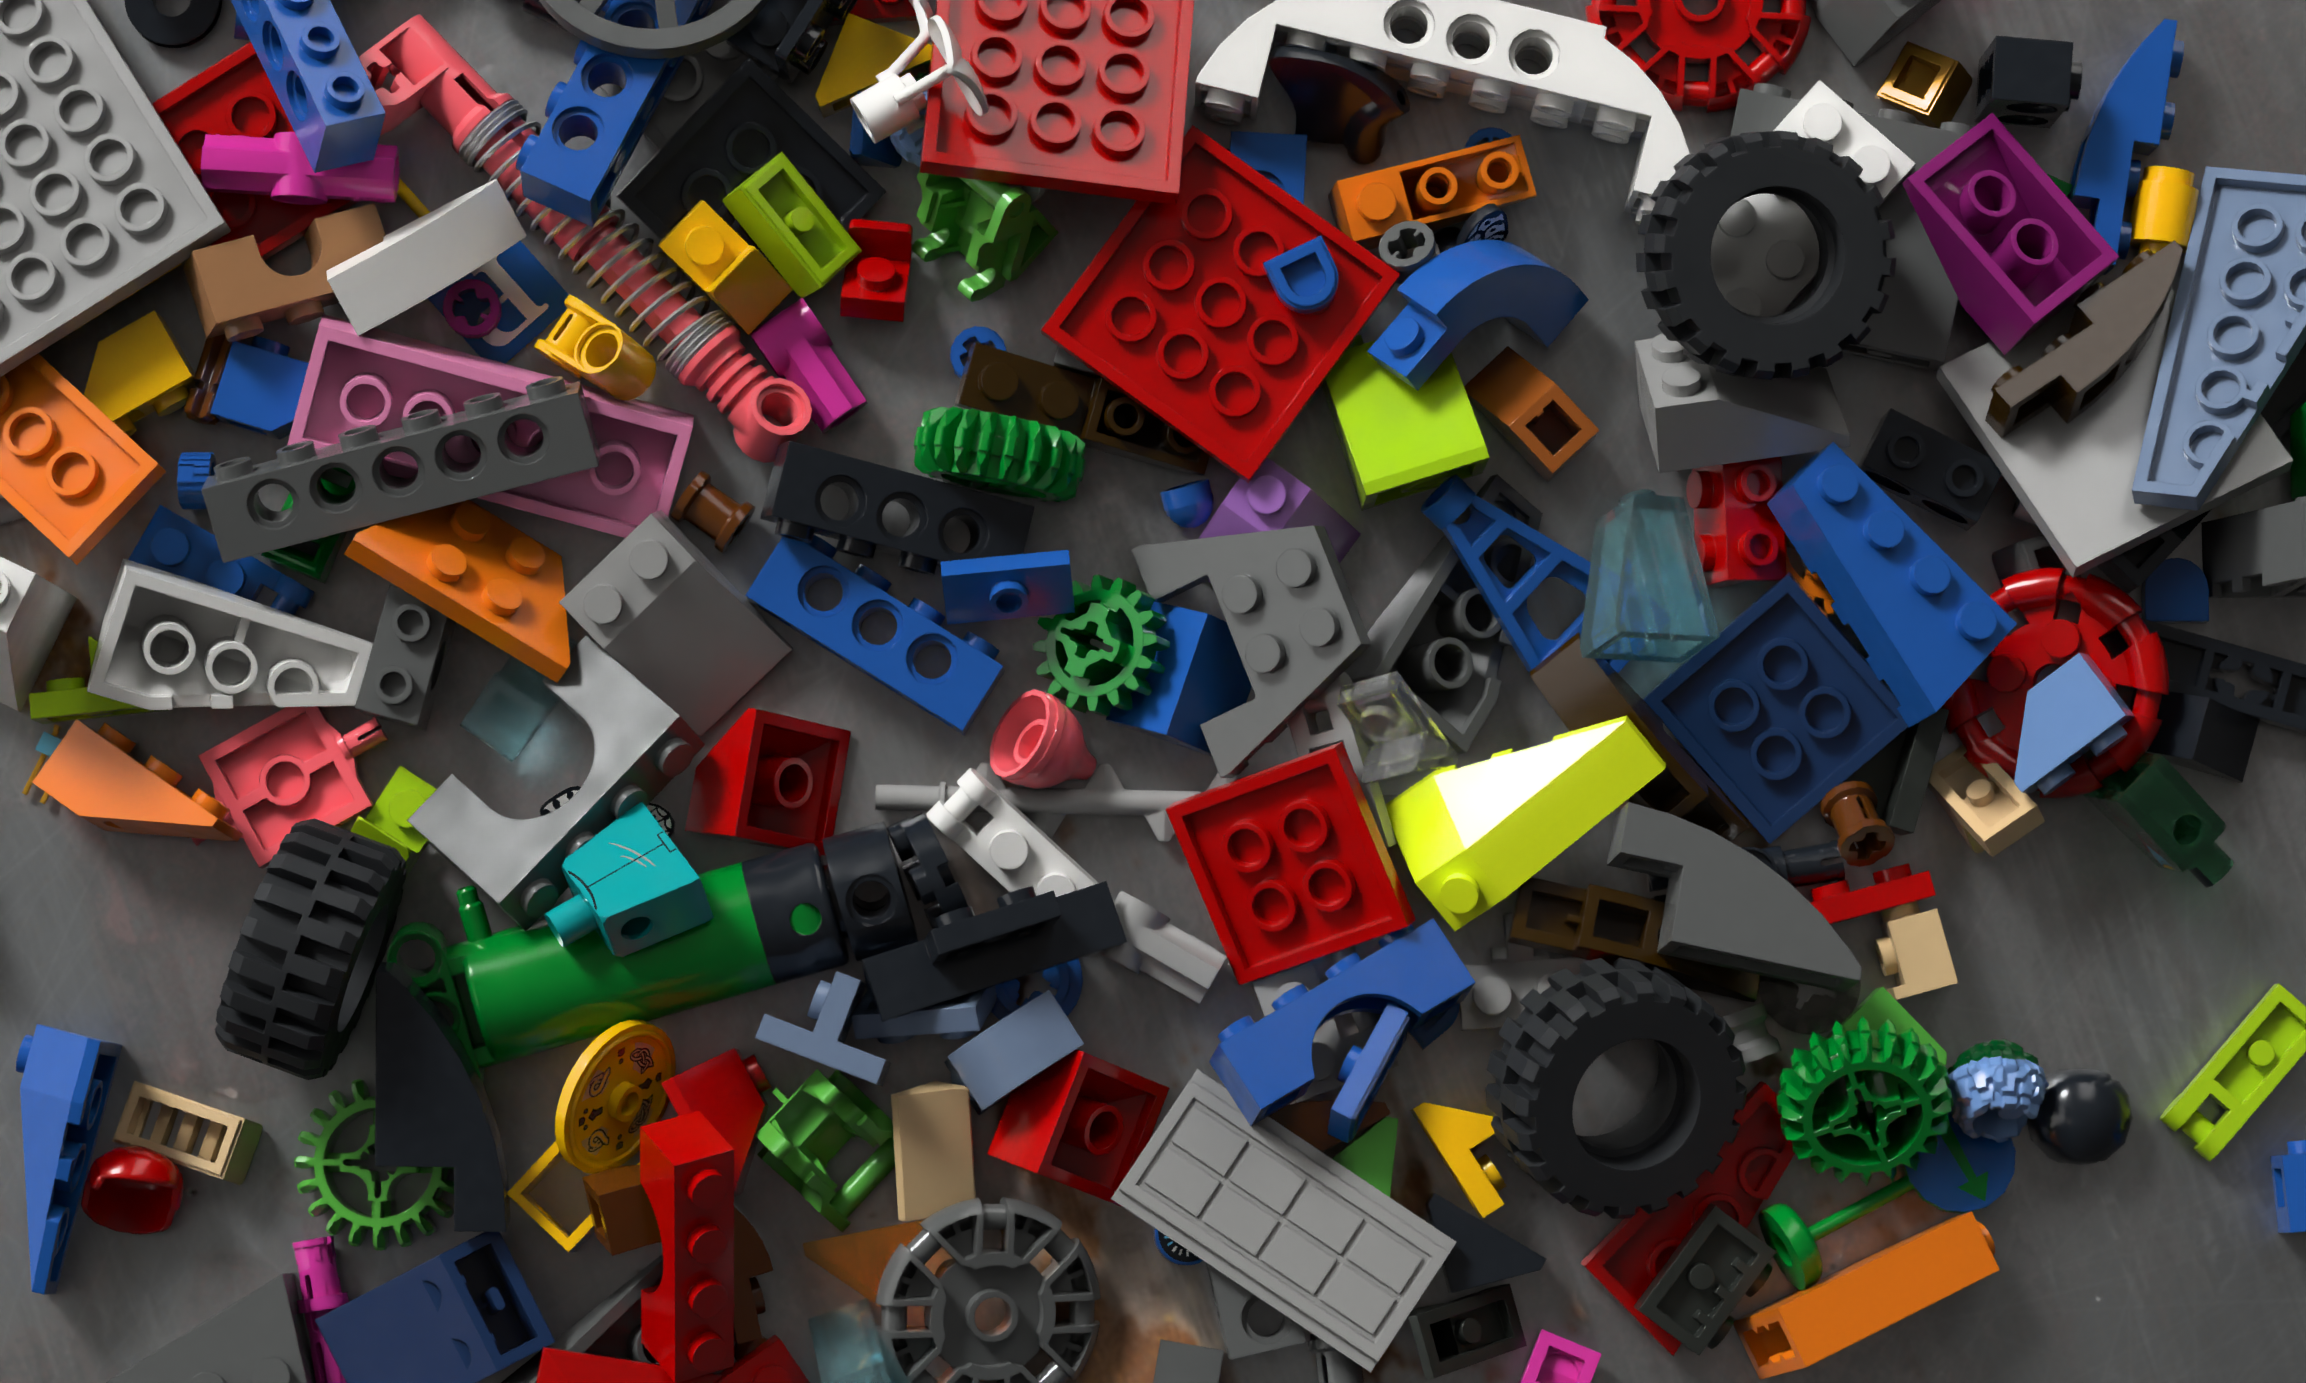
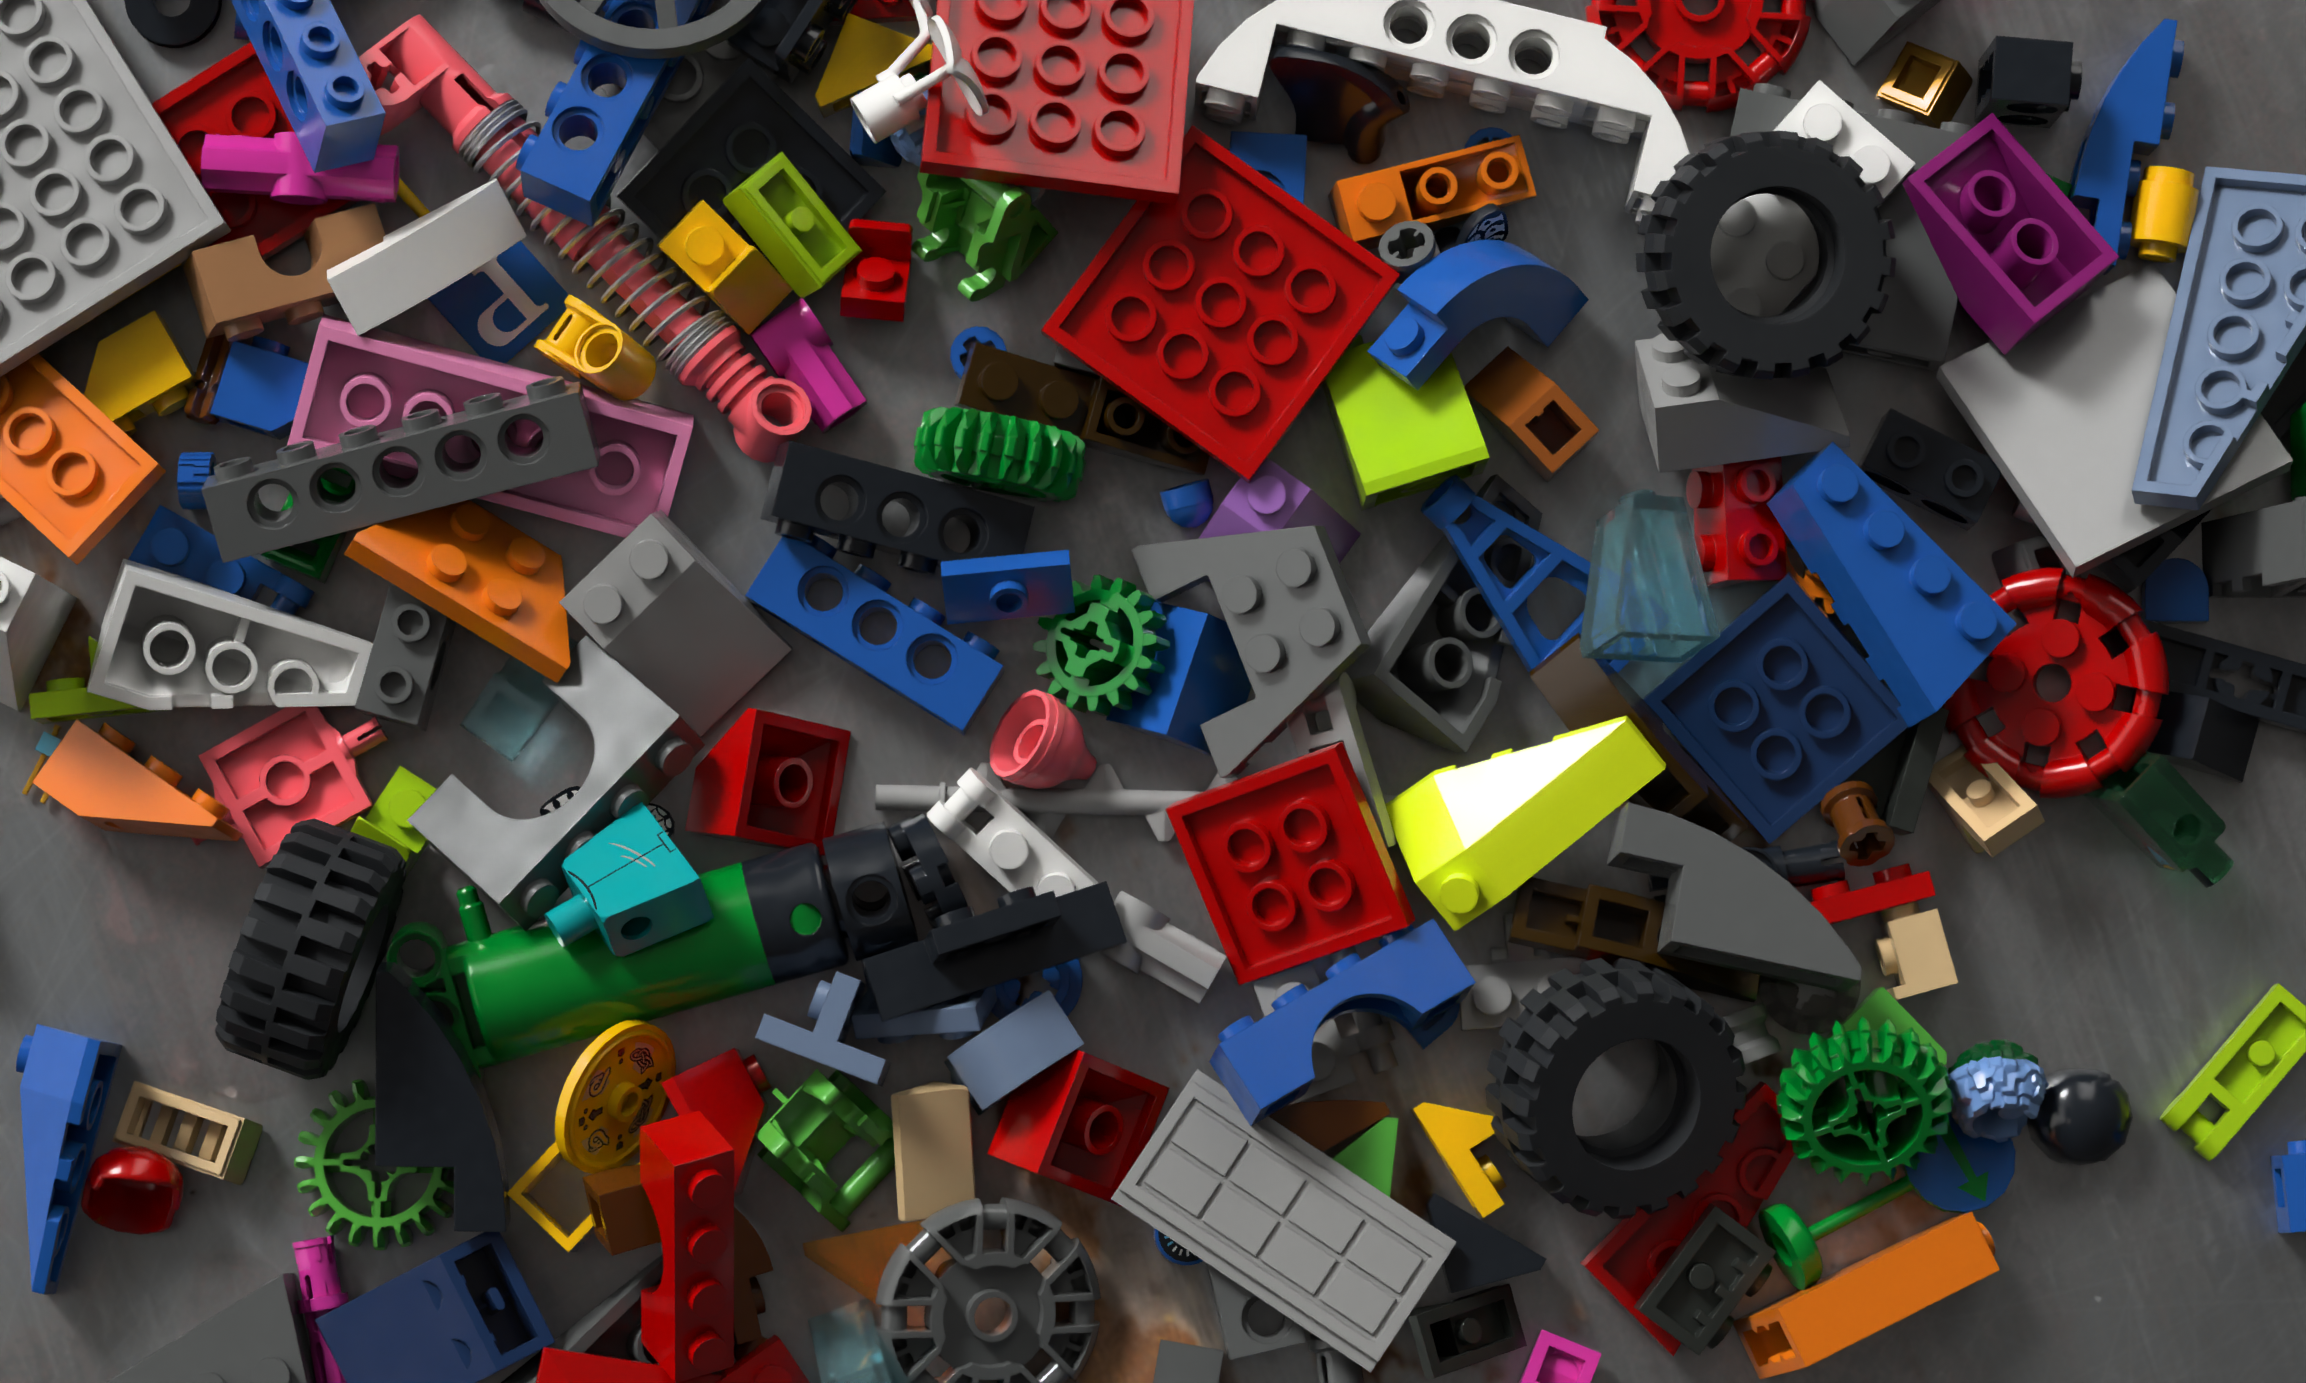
(484, 294): magenta bush -> none
(712, 512): reddish brown bush -> none
(1304, 276): blue tile -> none
(1366, 1071): blue plate -> none
(1395, 729): clear slope -> none
(2064, 720): medium blue slope -> none
(2101, 344): dark brown slope -> none

